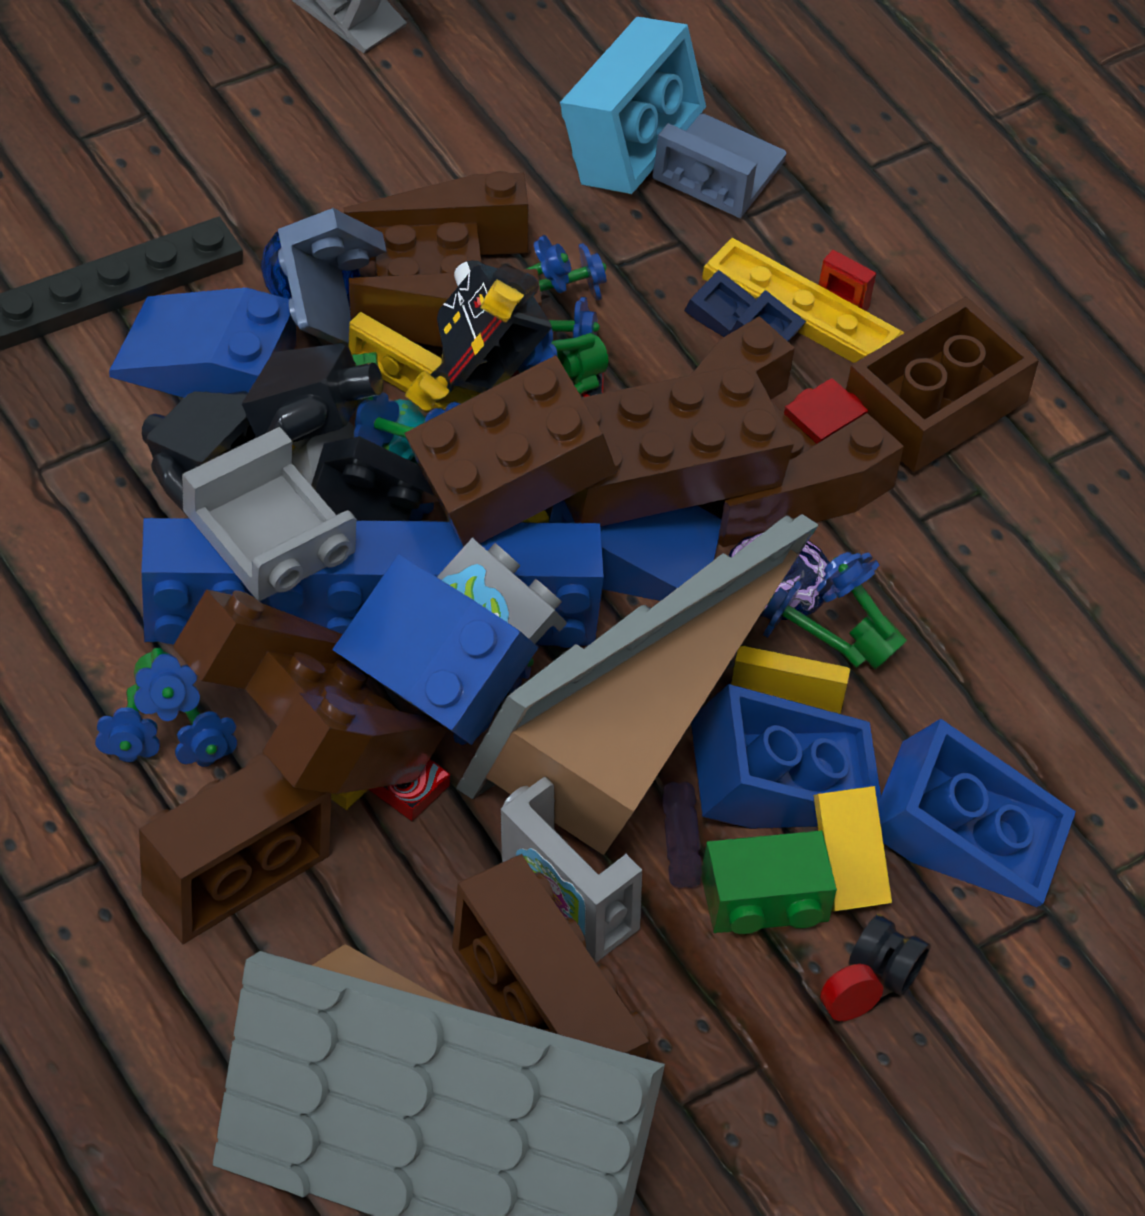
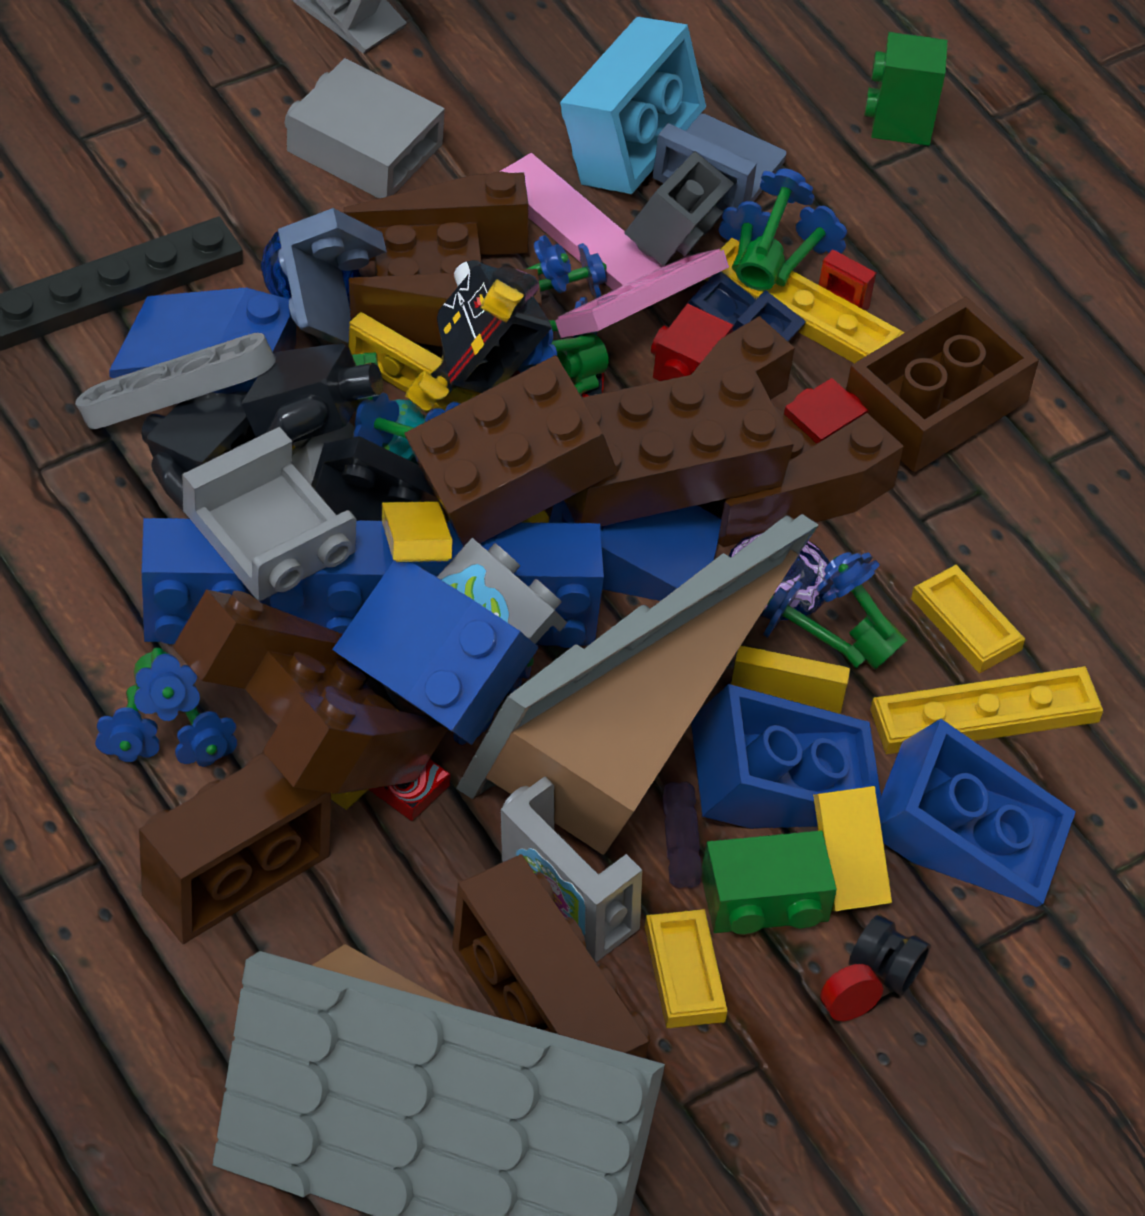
(176, 380): none -> light grey beam
(364, 129): none -> light grey brick
(416, 531): none -> yellow tile
(574, 221): none -> bright pink tile
(641, 293): none -> bright pink tile
(680, 210): none -> dark grey brick
(685, 969): none -> yellow tile
(686, 342): none -> red brick
(760, 255): none -> plant
(908, 88): none -> green brick
(967, 618): none -> yellow tile
(991, 707): none -> yellow tile

